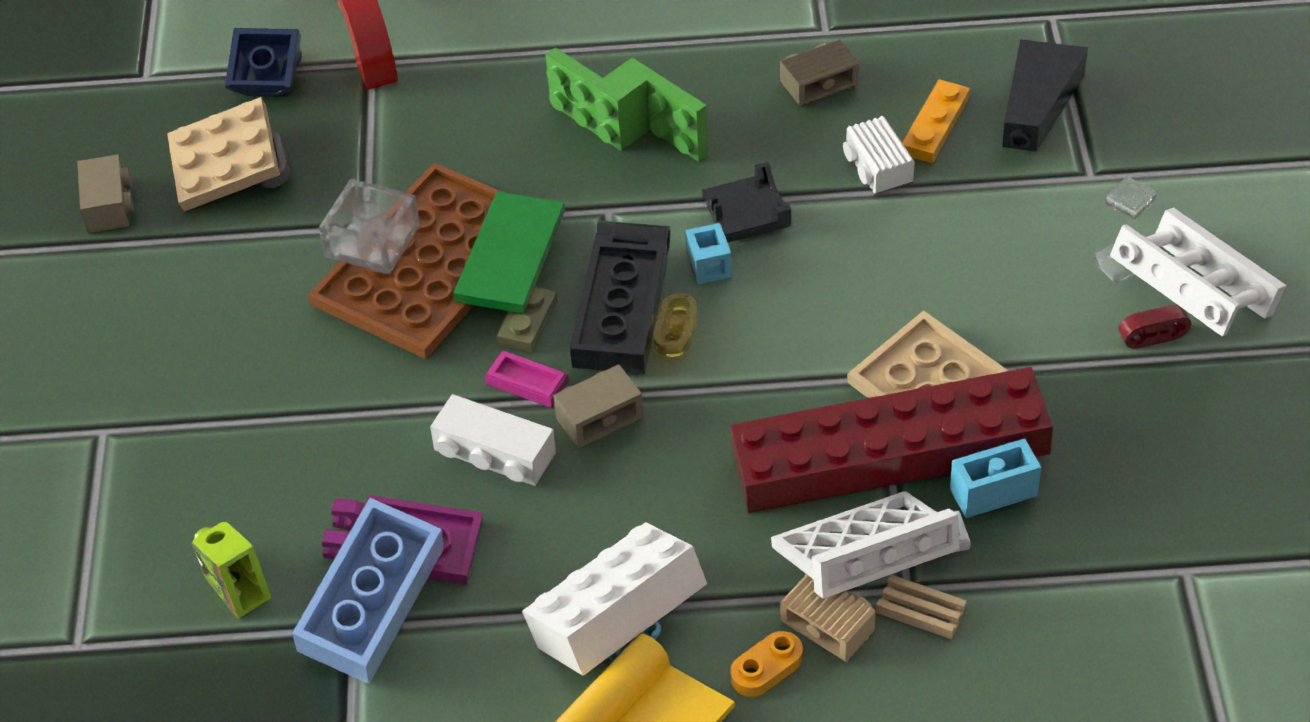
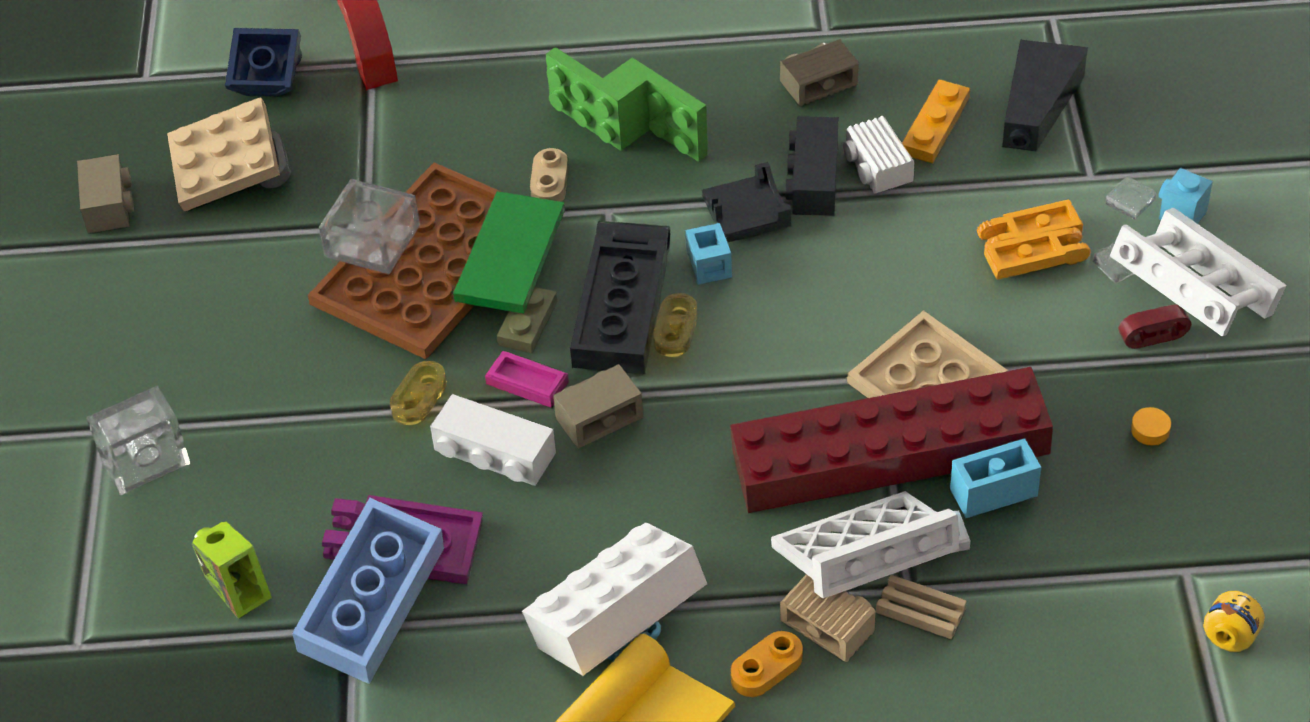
(138, 440): none -> clear brick
(413, 397): none -> clear yellow plate
(549, 175): none -> tan plate
(813, 166): none -> black brick
(1030, 222): none -> light orange hinge
(1036, 252): none -> light orange hinge
(1151, 426): none -> light orange tile
(1187, 194): none -> medium azure brick
(1234, 621): none -> yellow head

